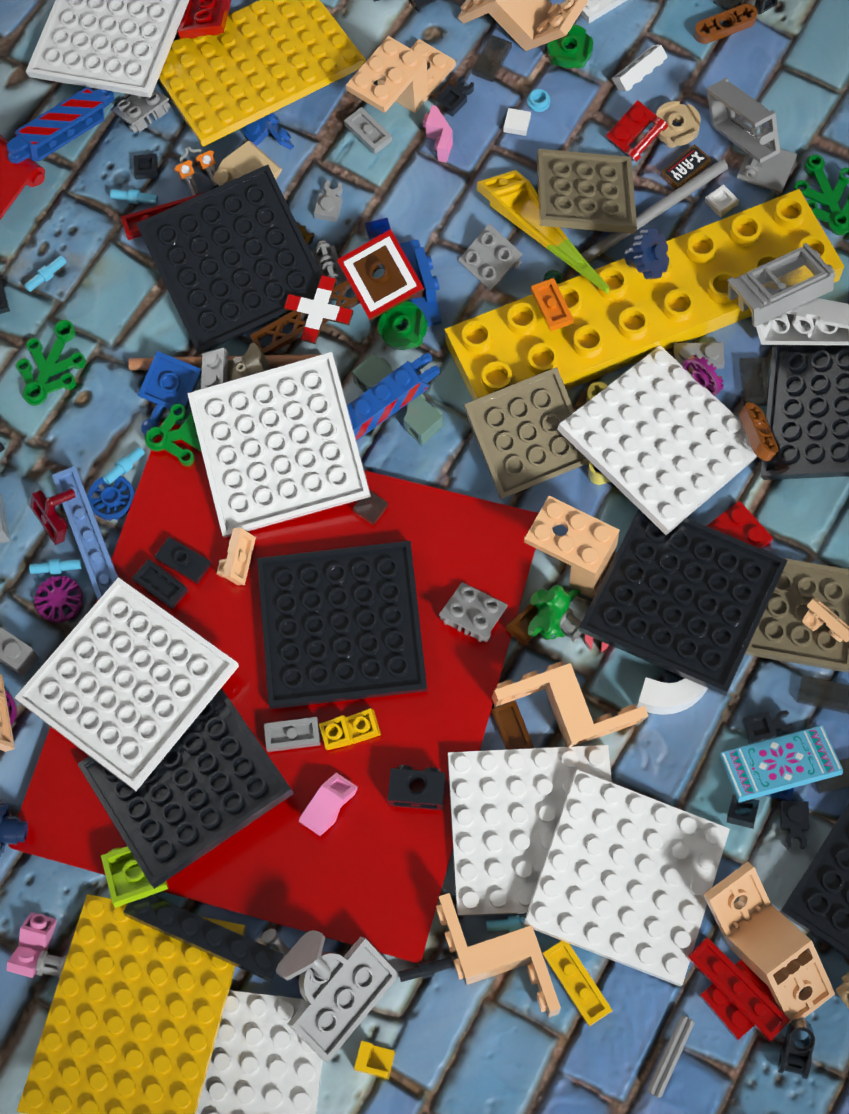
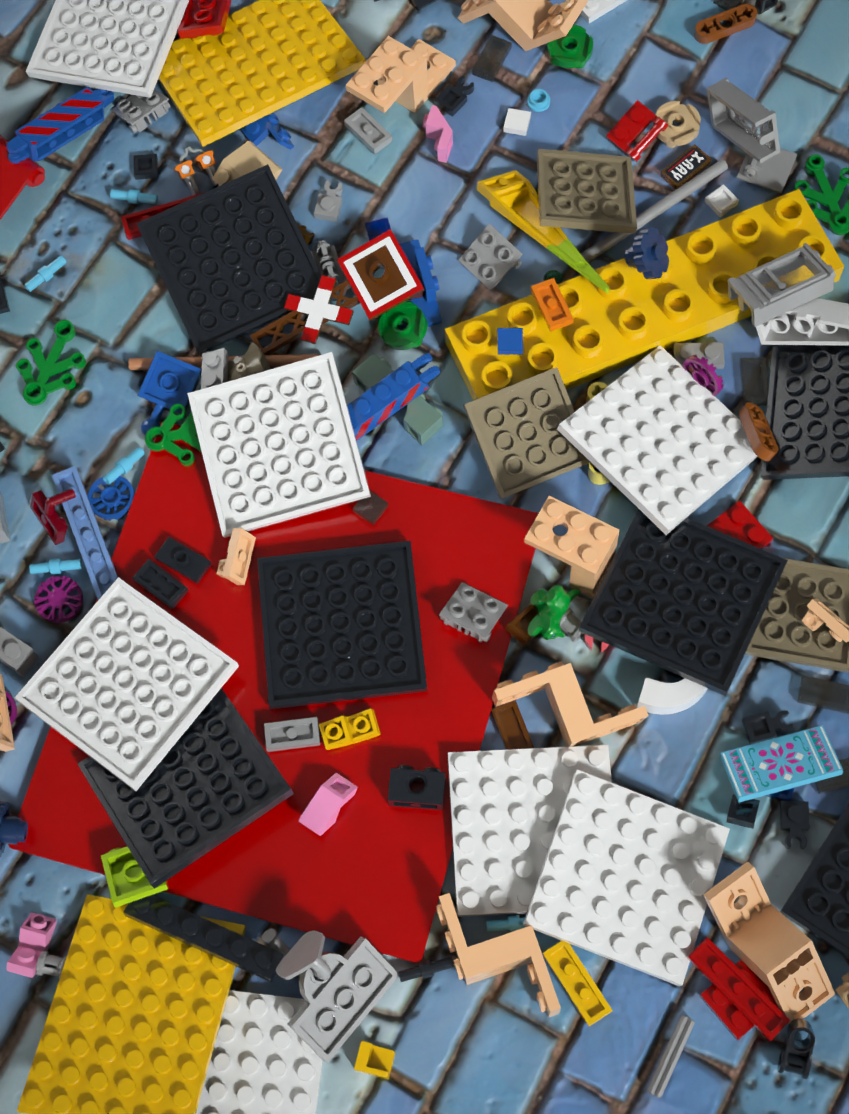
(510, 341): none -> blue tile
(639, 68): white piece -> none

